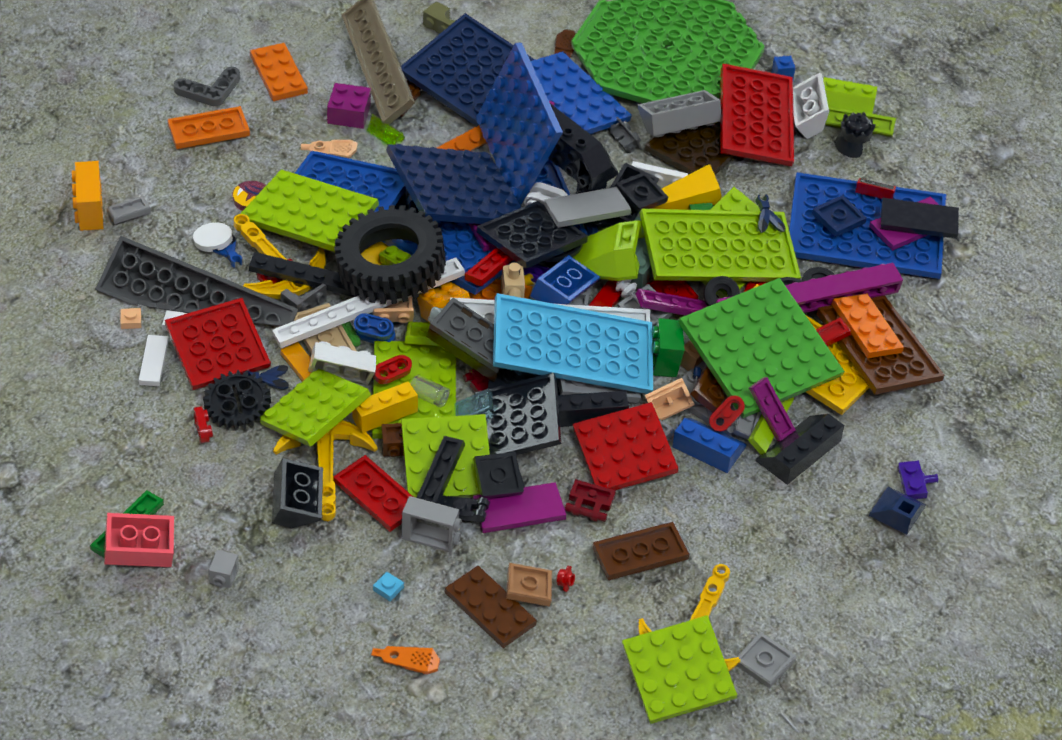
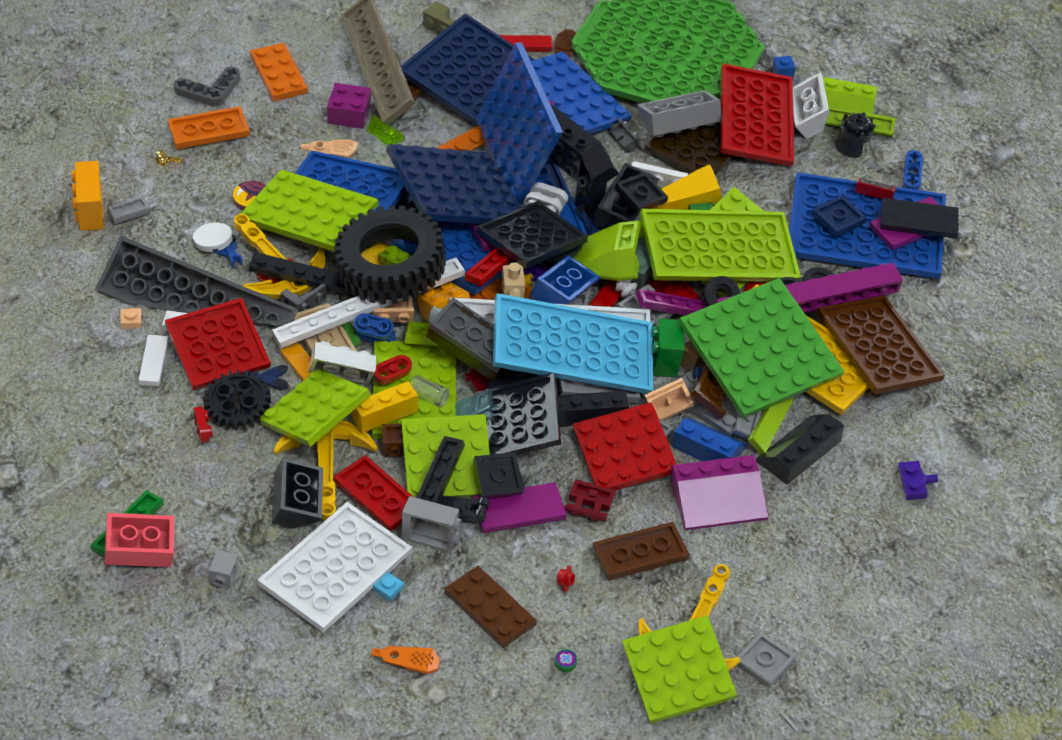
(162, 159): none -> clear yellow hand
(334, 566): none -> white plate
(529, 584): medium nougat tile -> none
(531, 43): none -> red tile
(565, 660): none -> tile
(587, 207): light grey tile -> none
(719, 492): none -> slope
(726, 413): red plate -> none
(767, 216): dark blue piece -> none
(772, 409): magenta tile -> none
(834, 331): red tile -> none
(867, 326): orange plate -> none
(897, 510): dark blue slope -> none
(917, 166): none -> blue beam

